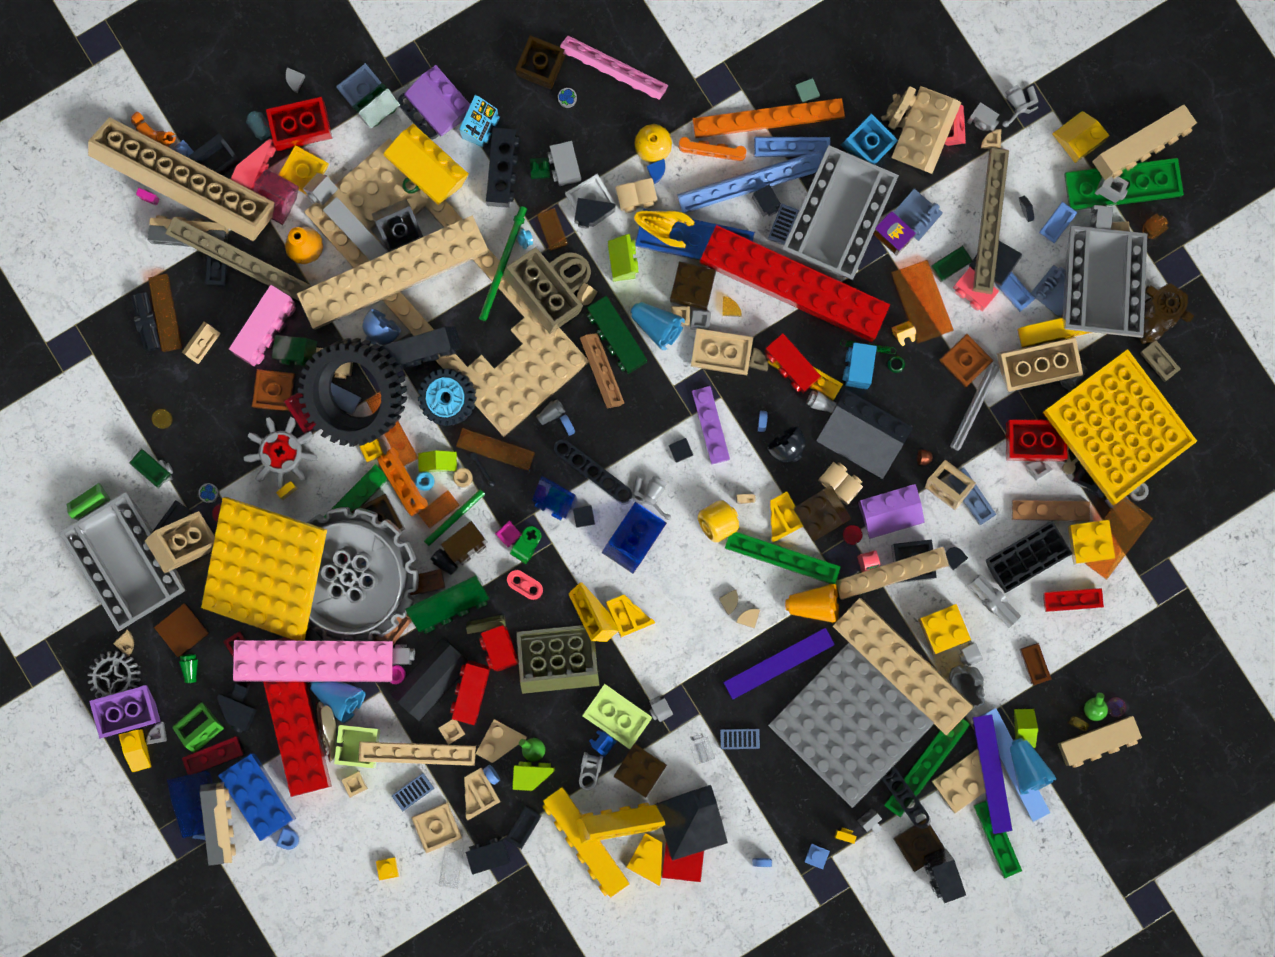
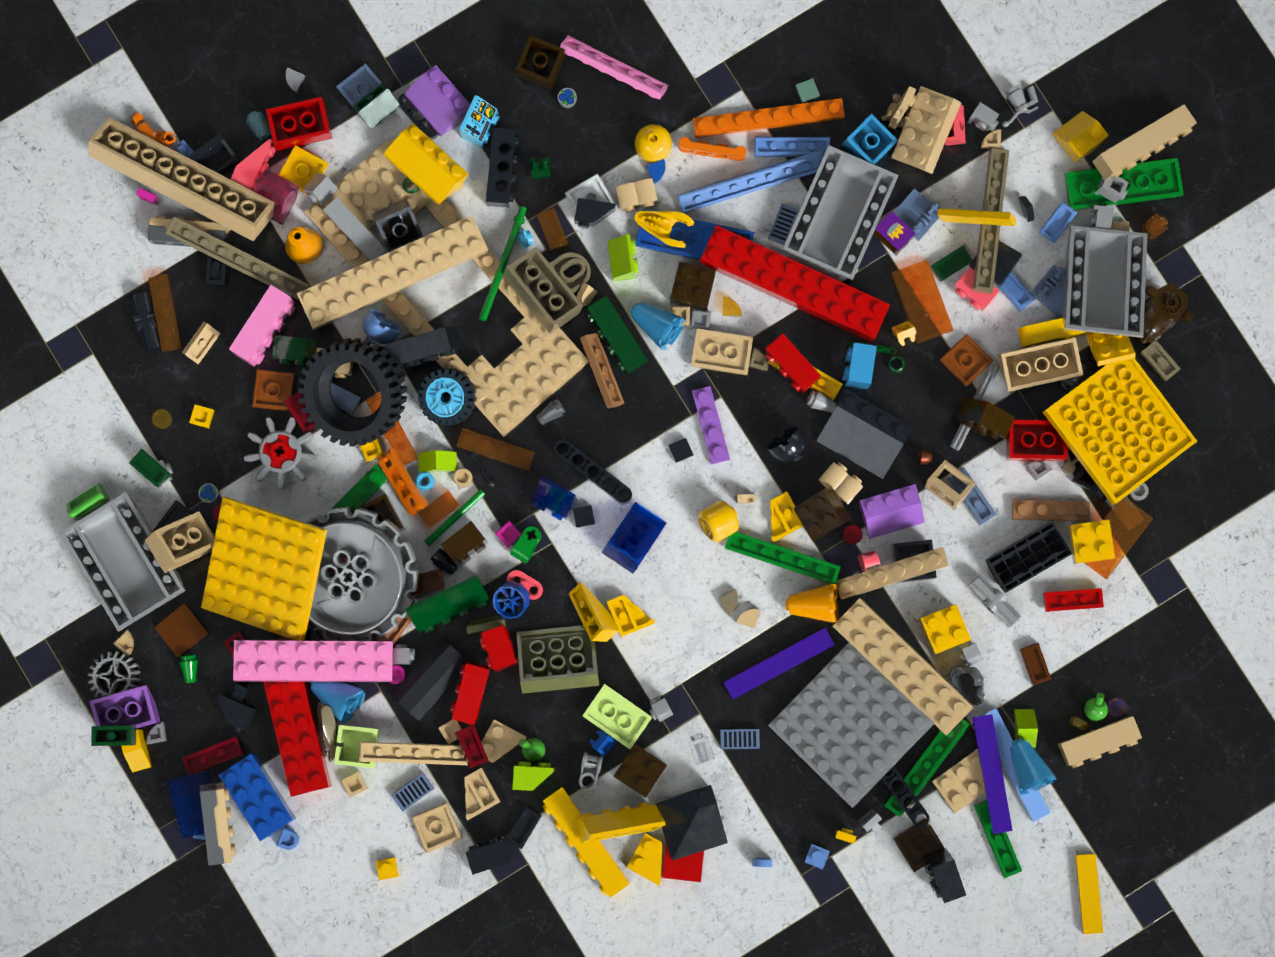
(113, 735): none -> dark green brick
(201, 416): none -> yellow plate
(203, 733): bright green tile -> none
(286, 490): yellow tile -> none
(471, 746): none -> dark red plate
(491, 774): medium blue tile -> none
(510, 600): none -> blue wheel
(565, 163): light grey brick -> none
(567, 424): medium blue tile -> none
(654, 490): light grey piece -> none
(762, 421): medium blue tile -> none
(766, 201): black brick -> none
(955, 557): black tile -> none
(976, 217): none -> yellow tile
(984, 418): none -> dark brown brick
(1089, 893): none -> yellow tile
(1110, 347): none -> yellow plate

